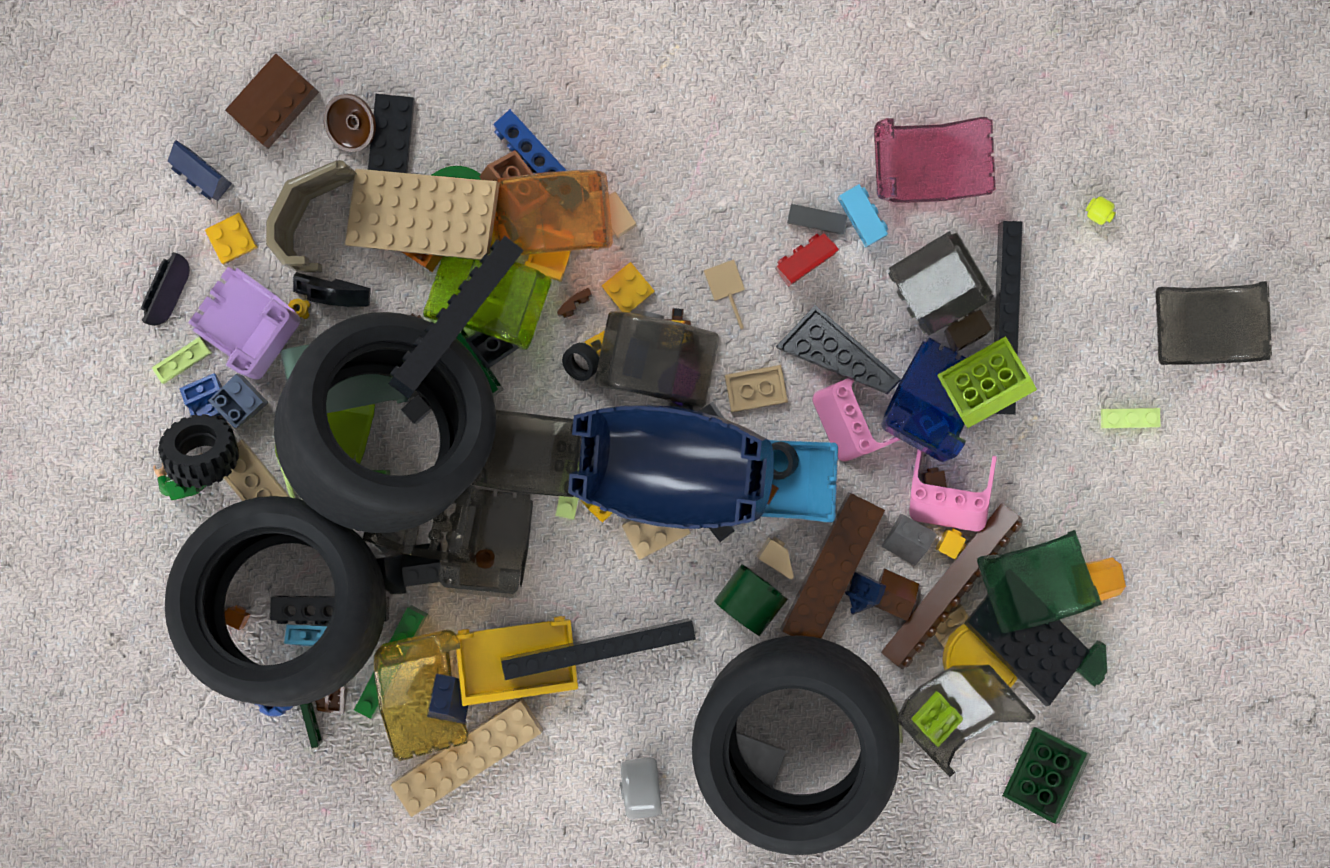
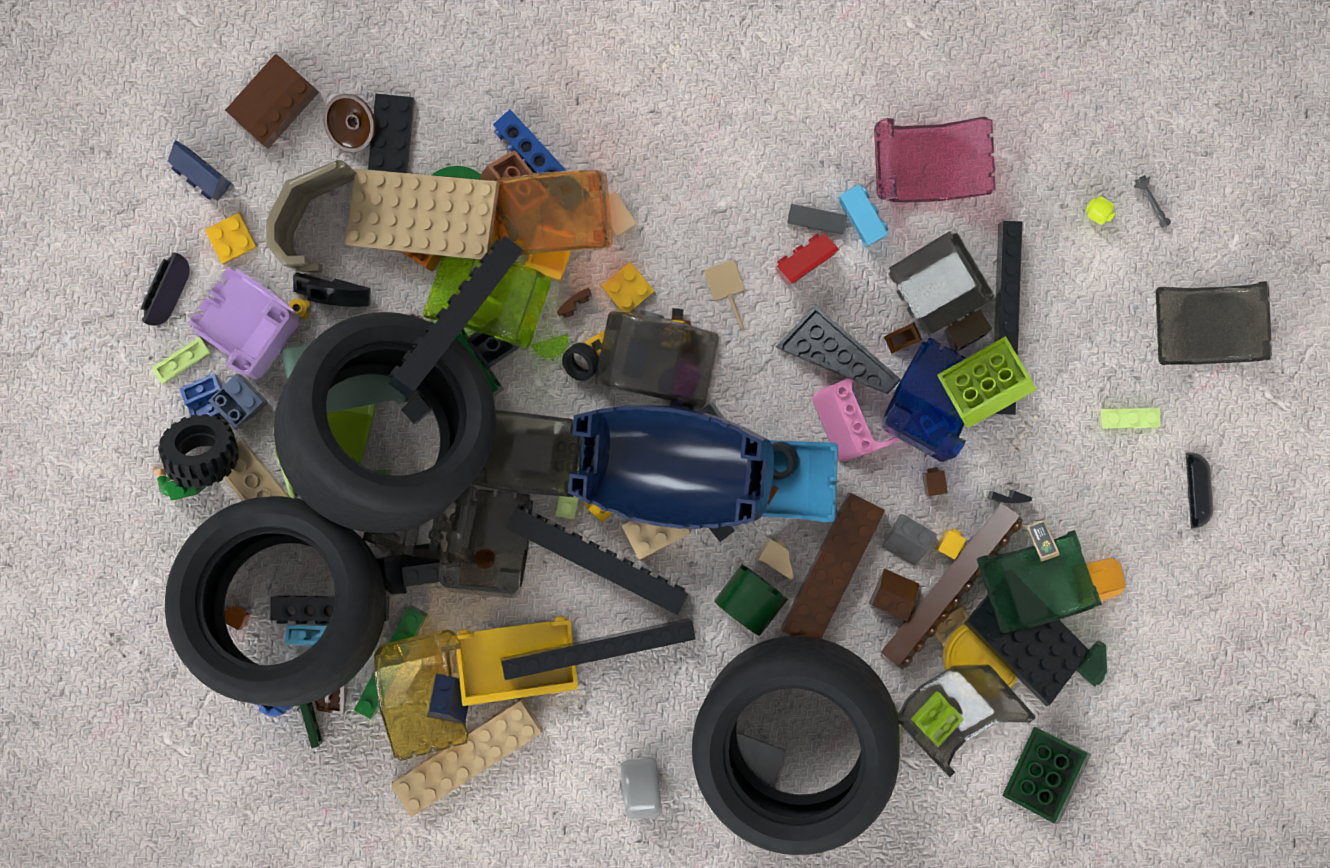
(552, 347): none -> clear neon green tile
(597, 561): none -> black brick
(756, 388): tan tile -> none
(864, 592): dark blue slope -> none
(903, 337): none -> reddish brown slope
(948, 505): bright pink windscreen -> none
(1013, 497): none -> black slope
(1042, 540): none -> tile
(1142, 183): none -> dark grey piece
(1199, 490): none -> black brick

